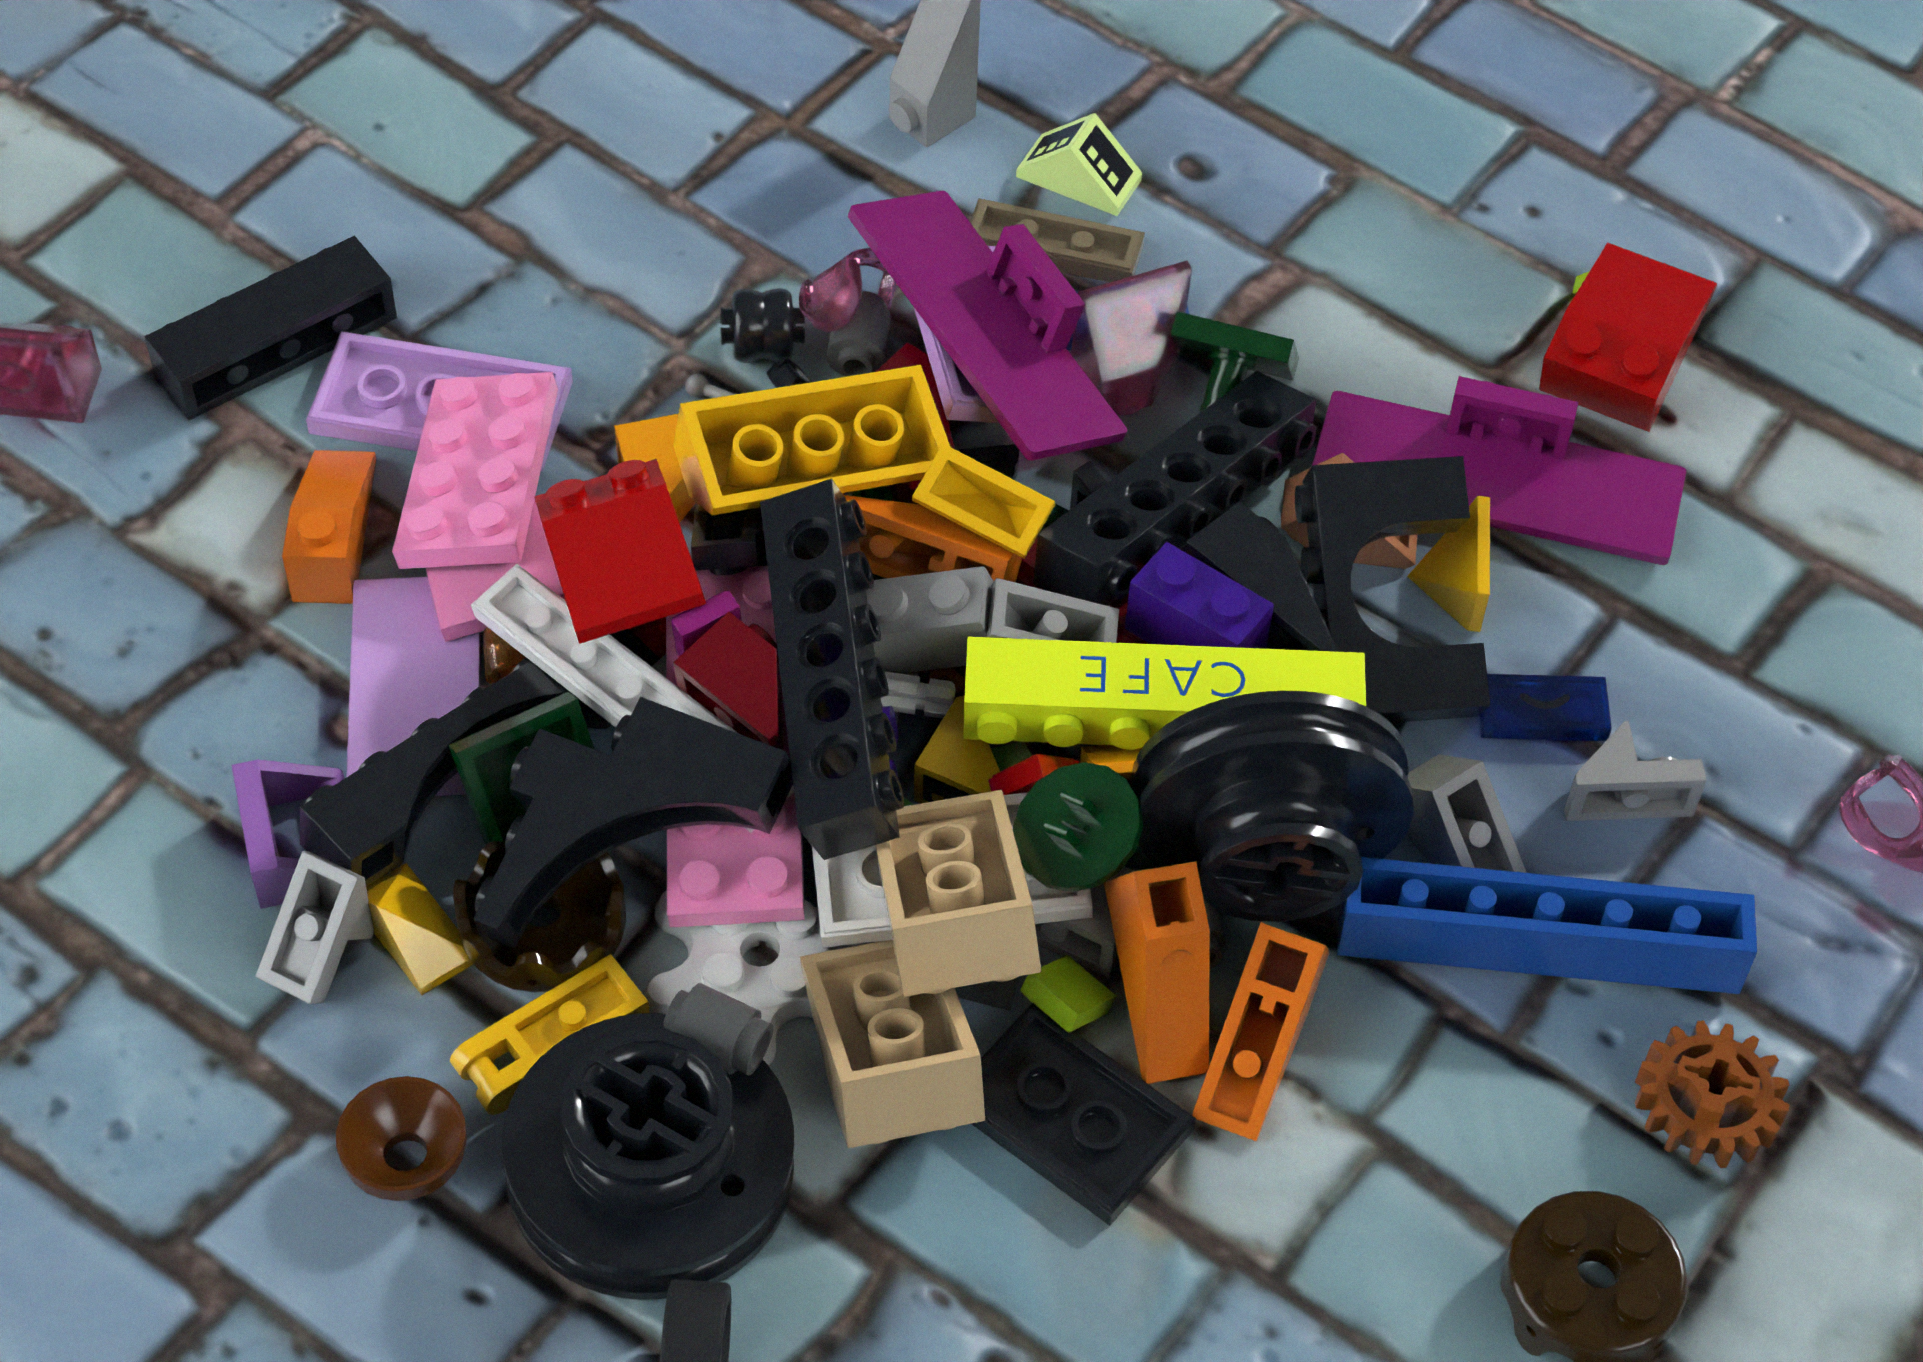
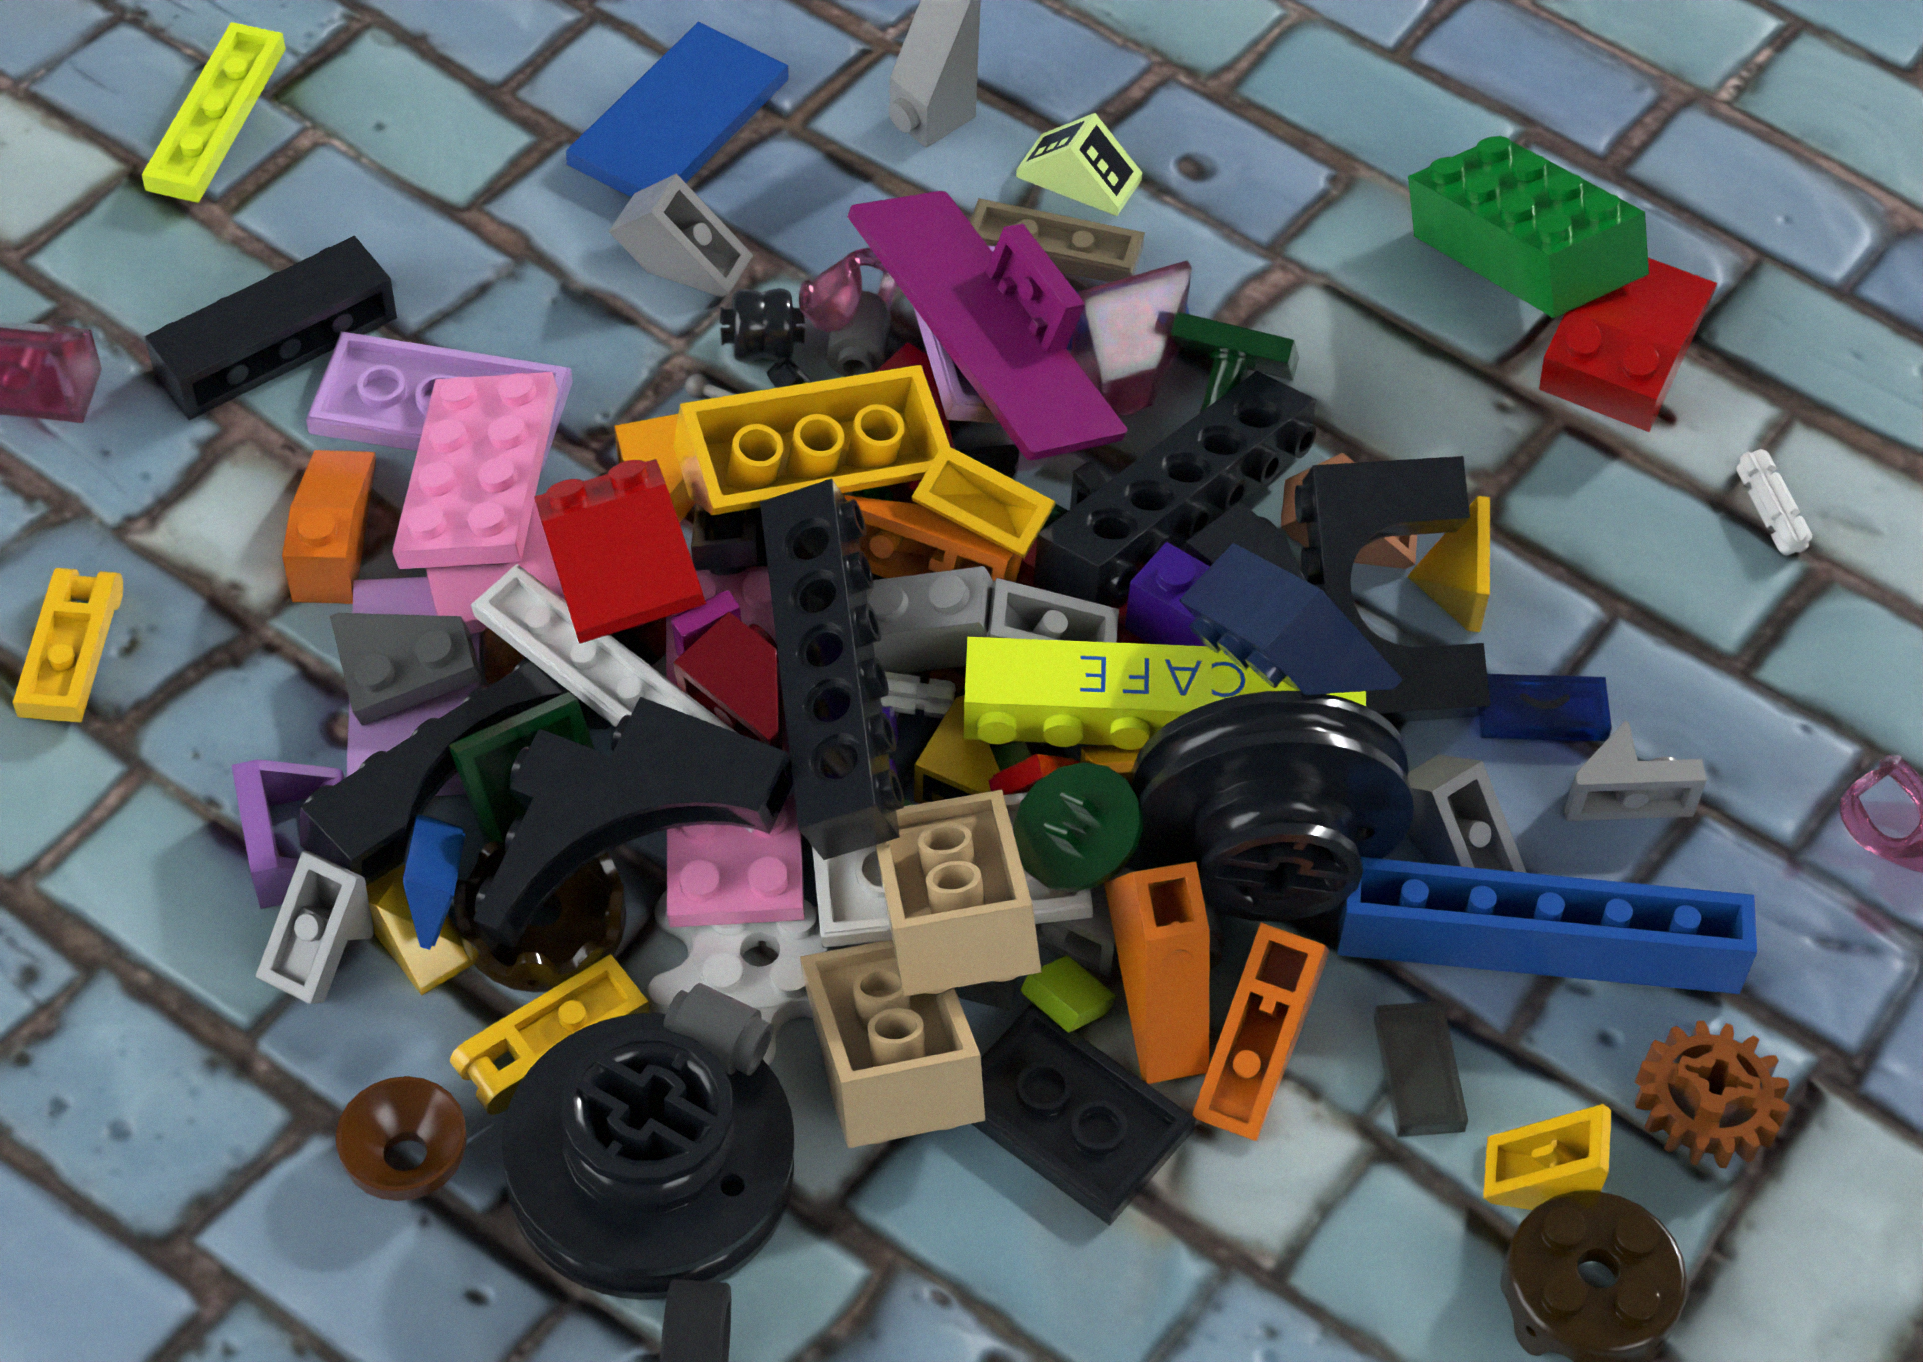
(67, 645): none -> yellow plate
(213, 112): none -> neon yellow plate
(402, 660): none -> dark grey wing
(432, 875): none -> blue slope
(678, 112): none -> blue tile
(680, 238): none -> light grey slope
(1282, 628): none -> dark blue slope
(1420, 1069): none -> clear smoke tile
(1523, 461): magenta bracket -> none
(1529, 225): none -> green brick
(1548, 1158): none -> yellow slope
(1774, 502): none -> white axle

